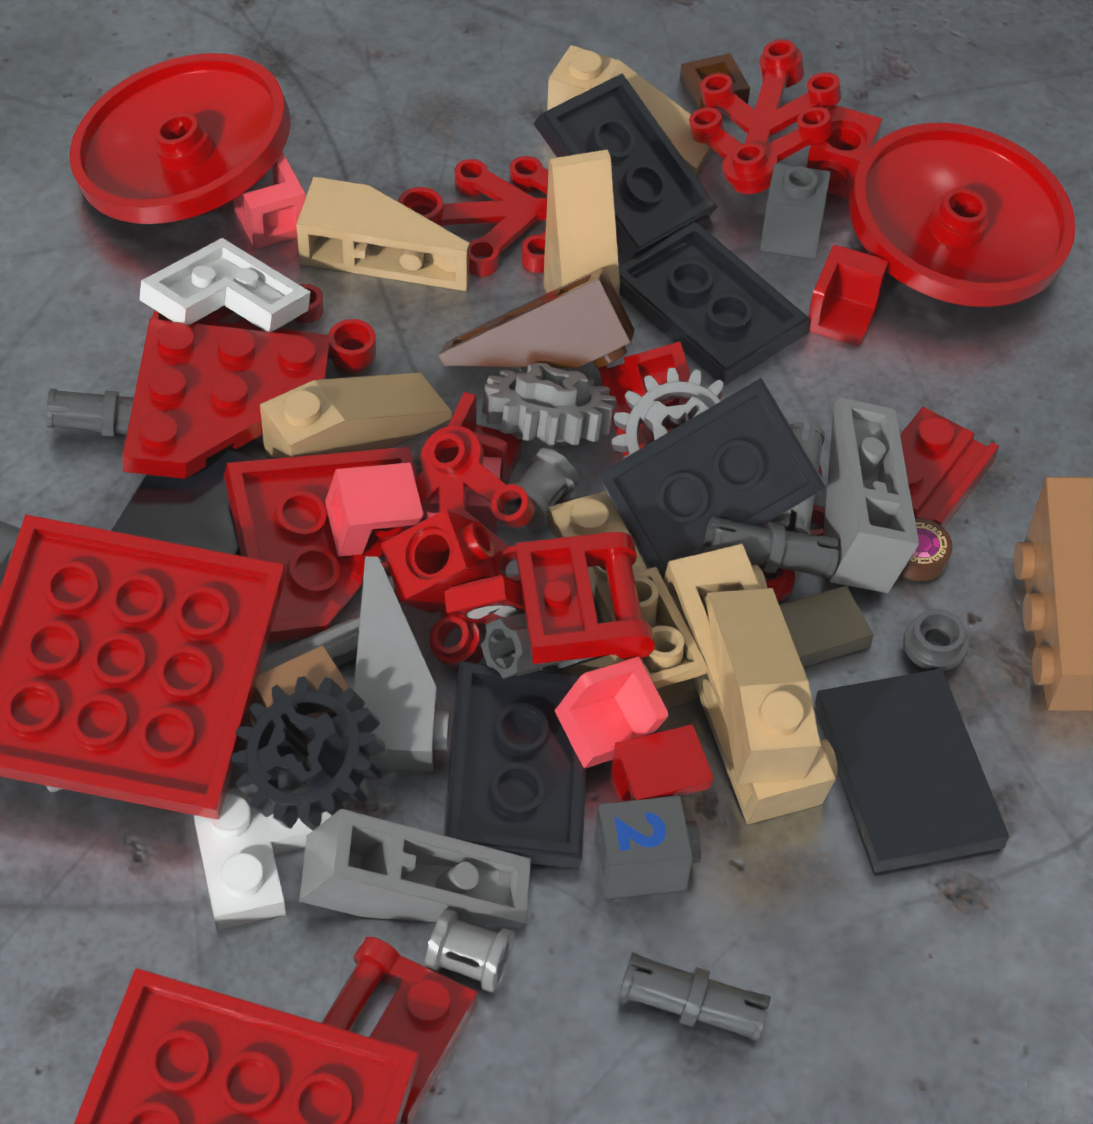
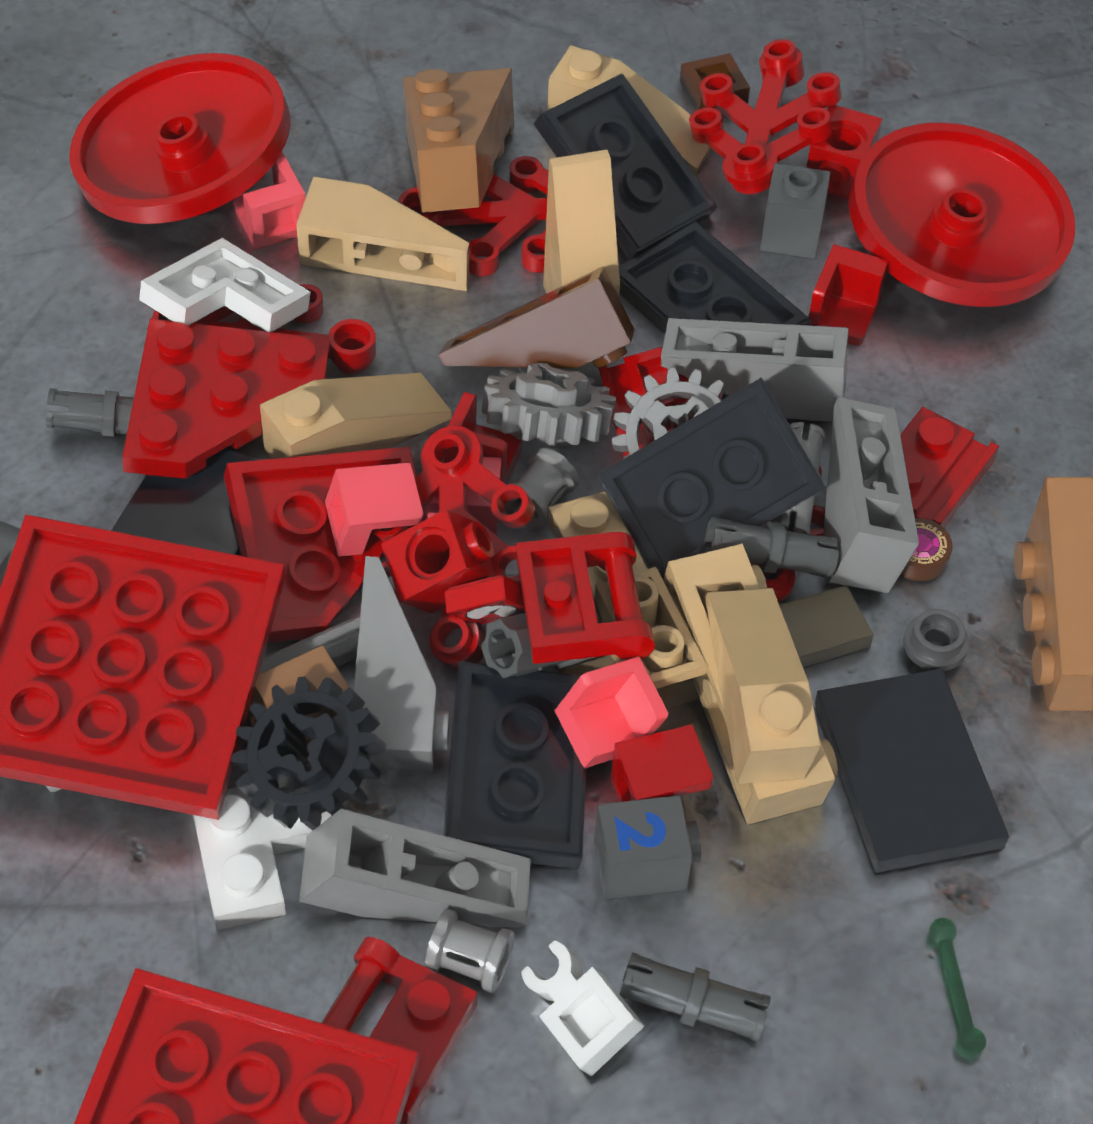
(456, 133): none -> medium nougat wedge
(586, 1011): none -> white plate
(797, 362): none -> light grey slope
(970, 1040): none -> clear green hinge

